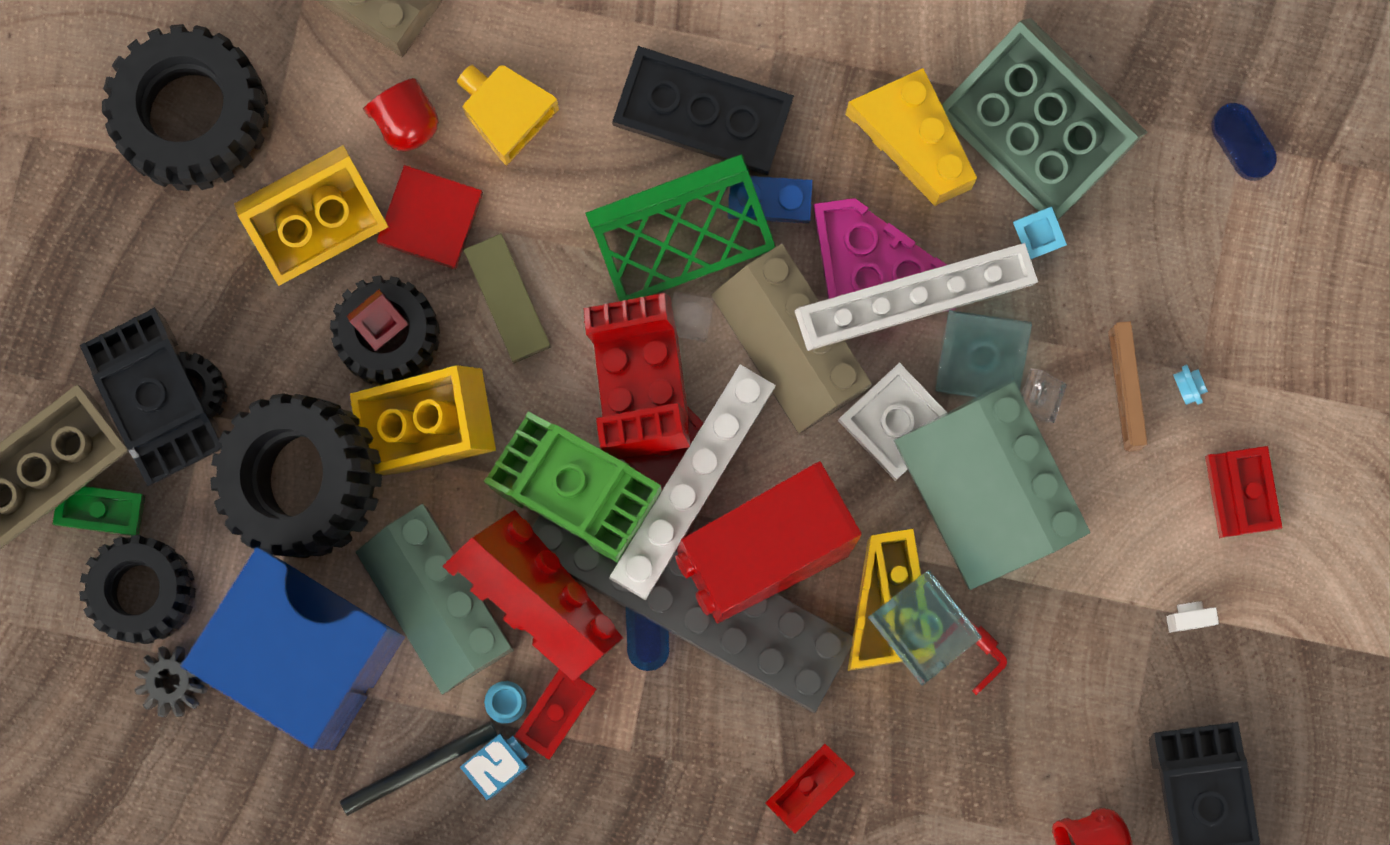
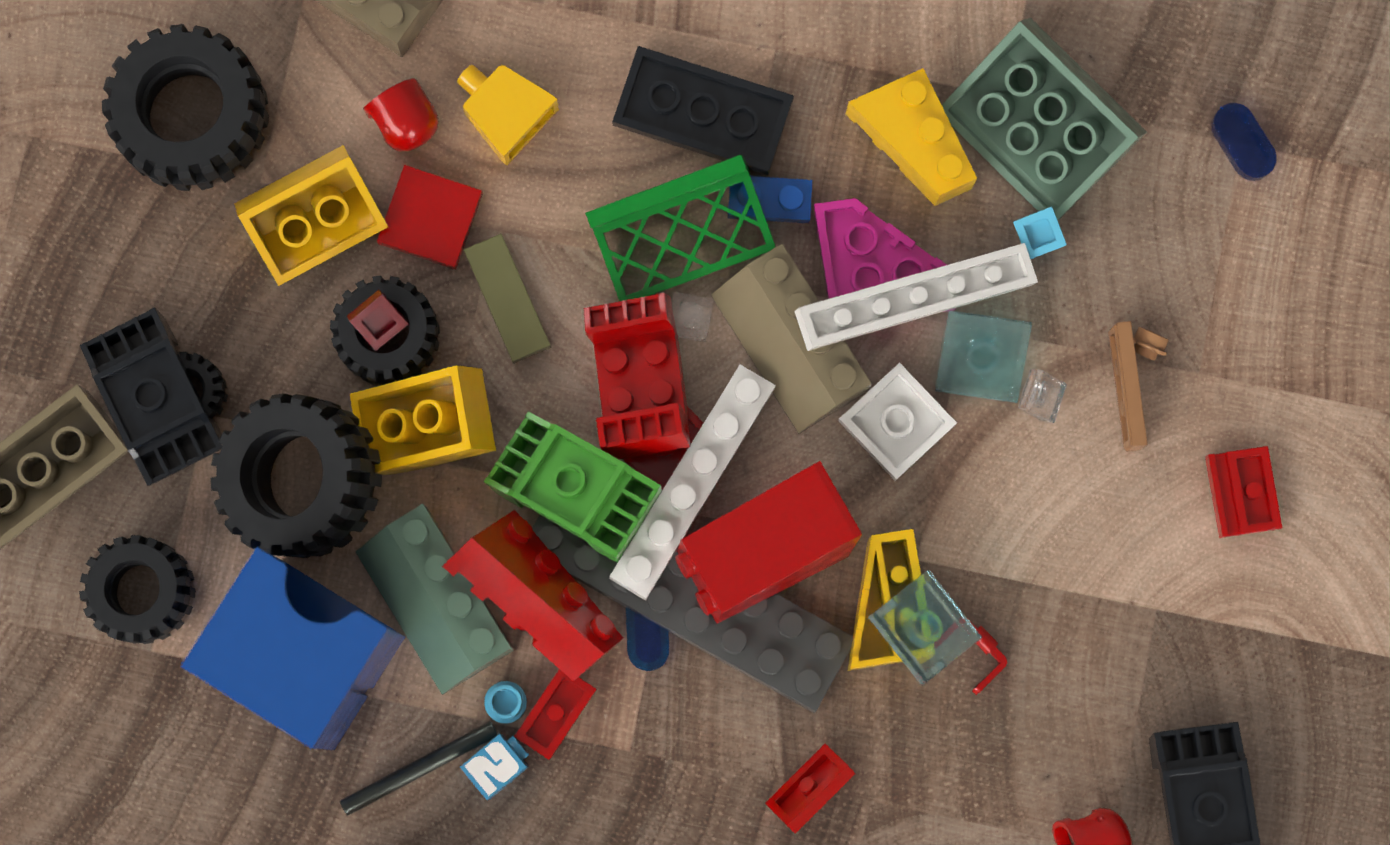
(101, 511): green plate -> none
(163, 696): dark grey gear -> none
(992, 485): sand green slope -> none
(1149, 343): none -> medium nougat plate
(1190, 385): medium azure plate -> none
(1192, 617): white plate -> none

